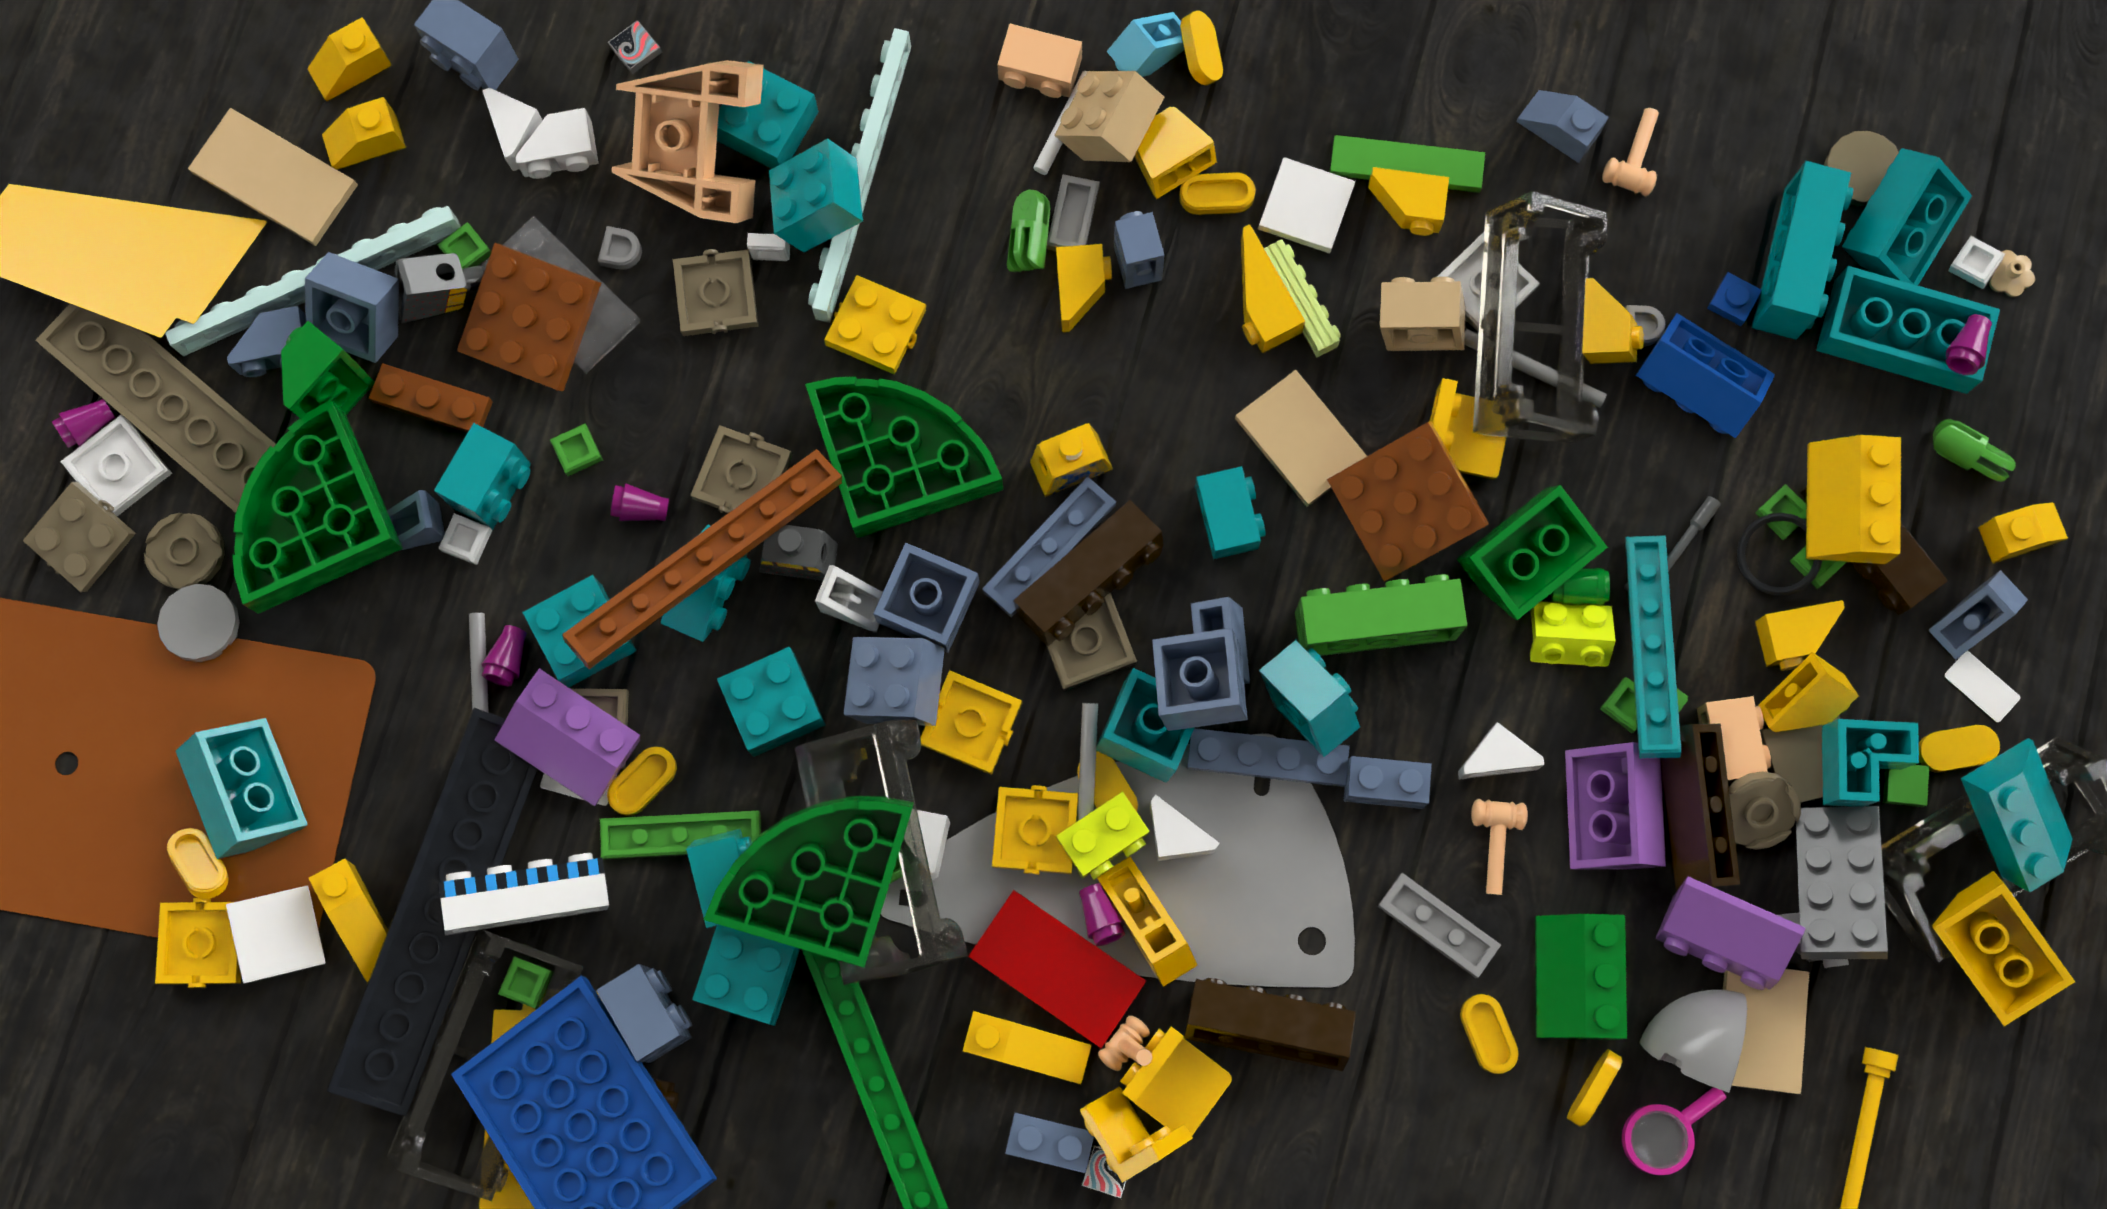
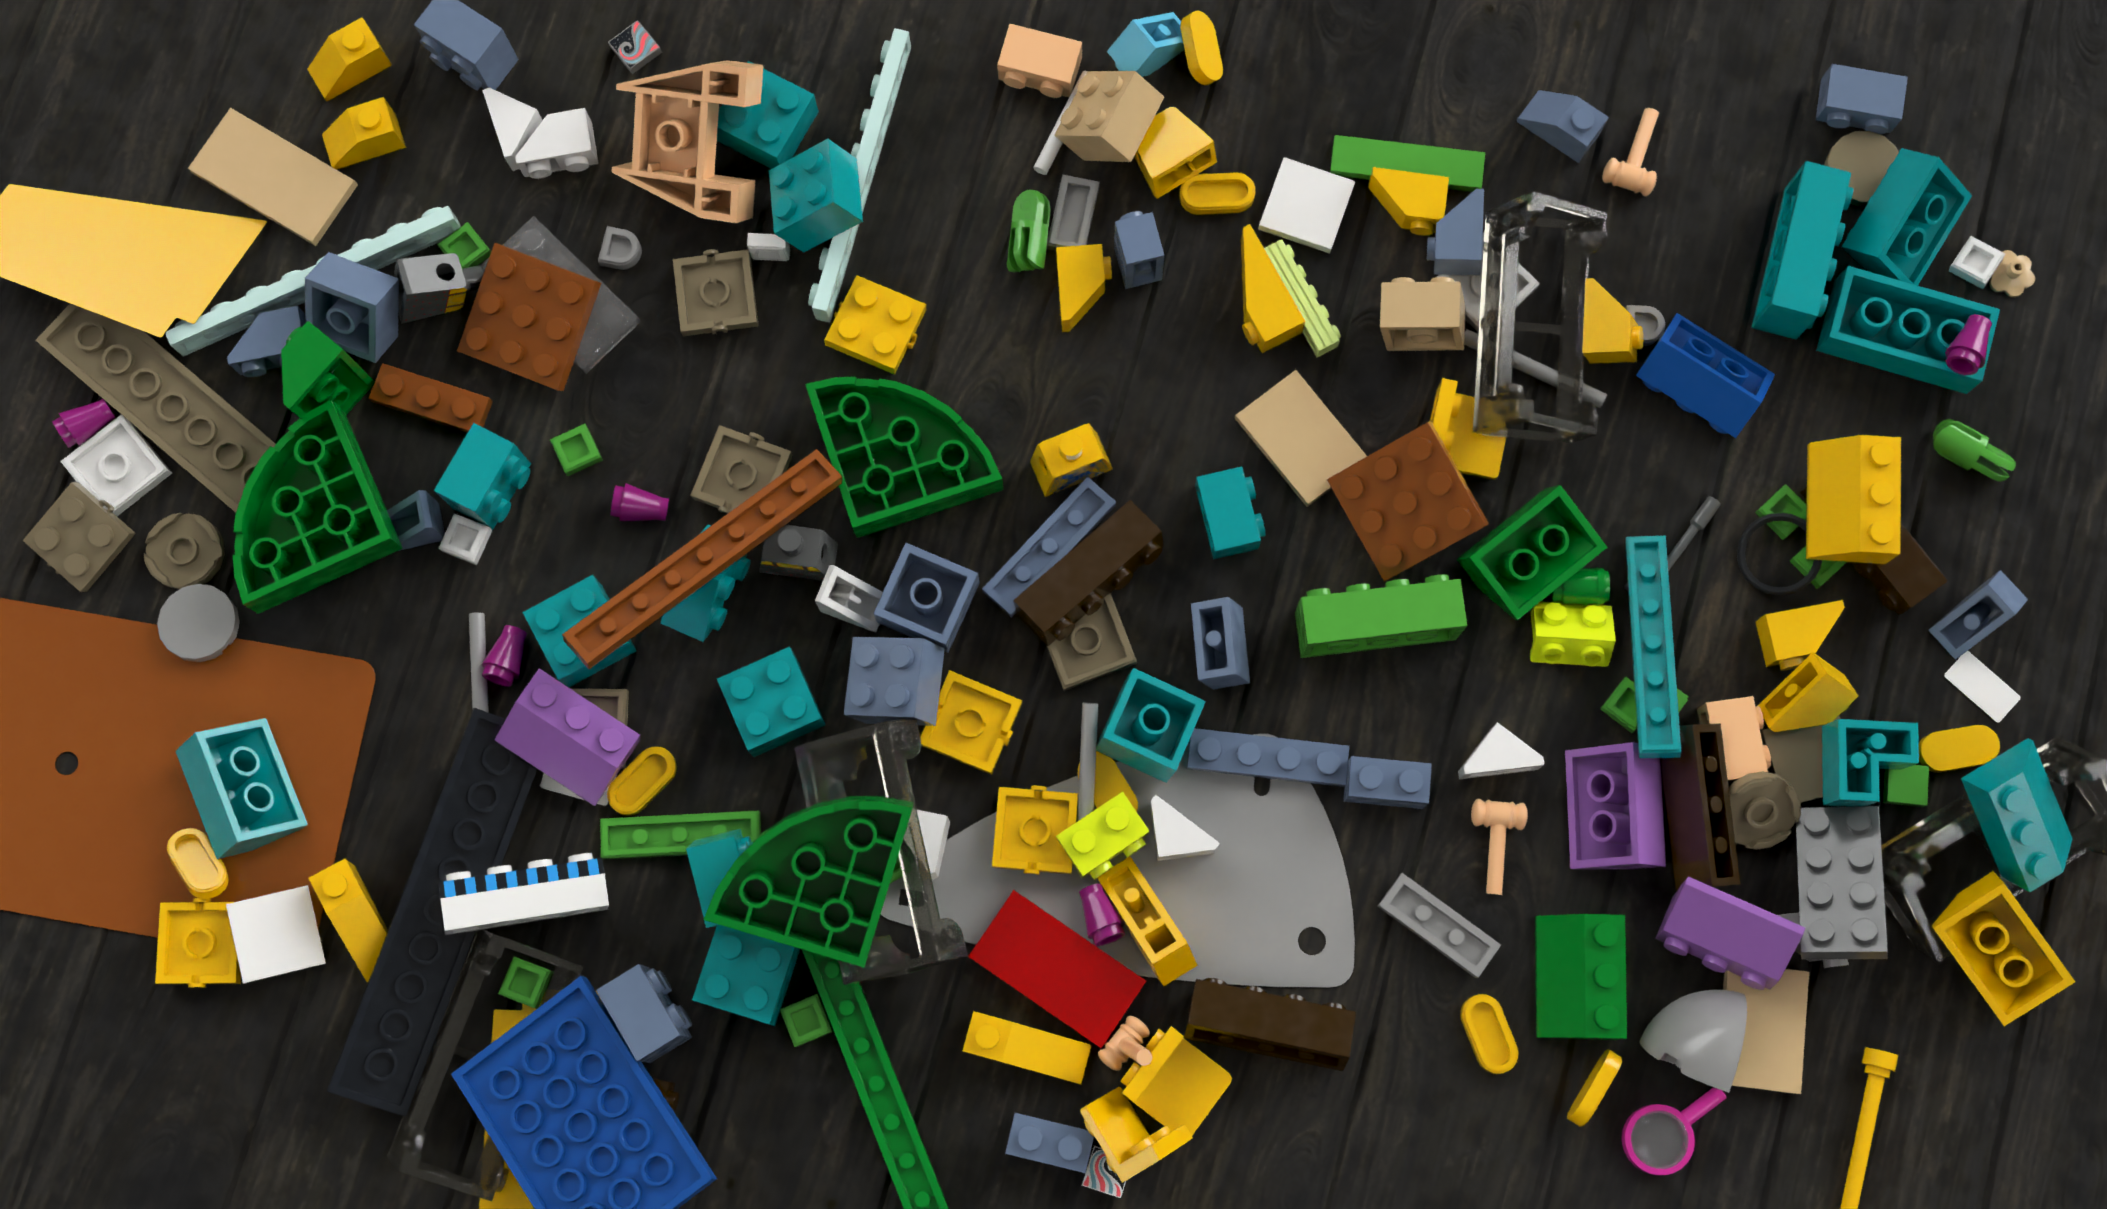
(806, 1020): none -> bright green tile
(1199, 679): sand blue brick -> none
(1311, 697): teal brick -> none
(1459, 238): none -> sand blue slope
(1734, 299): blue plate -> none
(1861, 99): none -> sand blue brick
(2022, 531): yellow slope -> none

